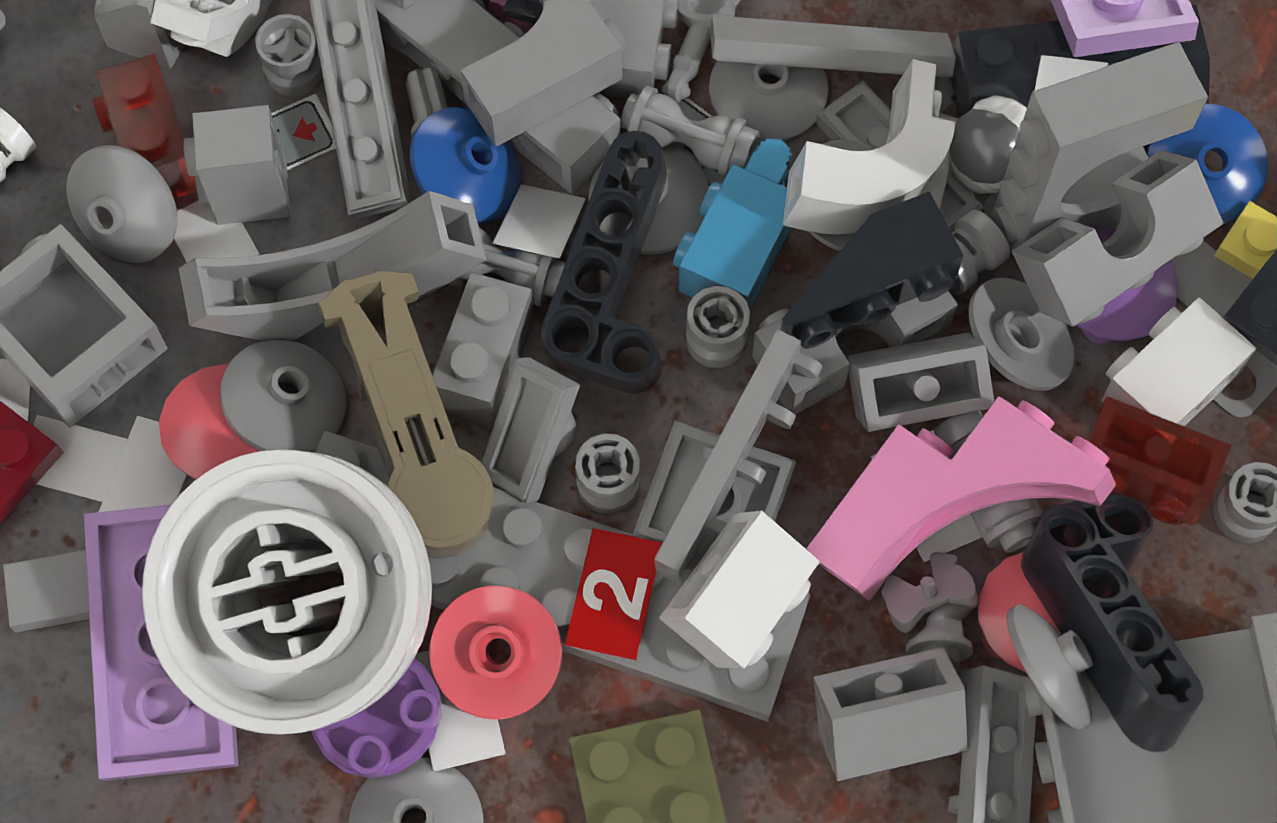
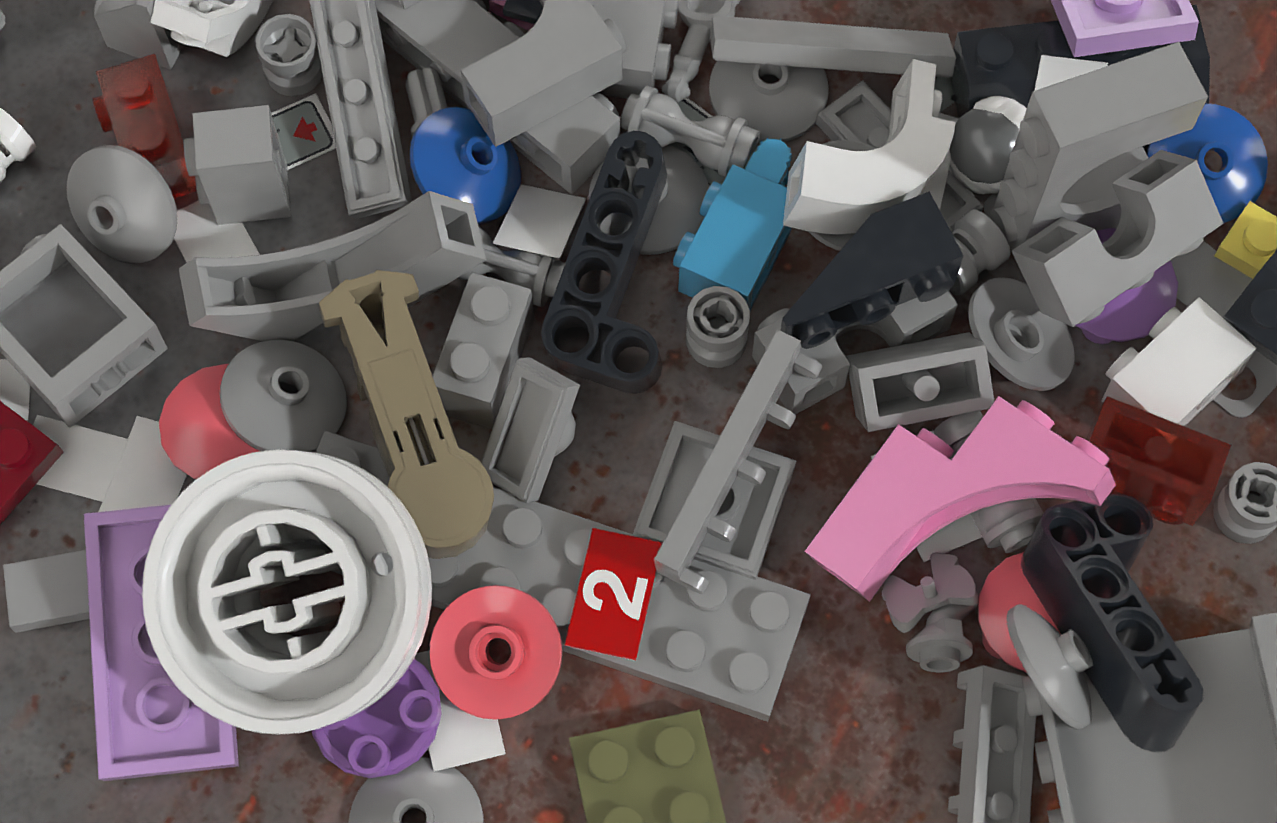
(608, 487): light grey wheel -> none
(741, 591): white brick -> none
(891, 713): light grey brick -> none

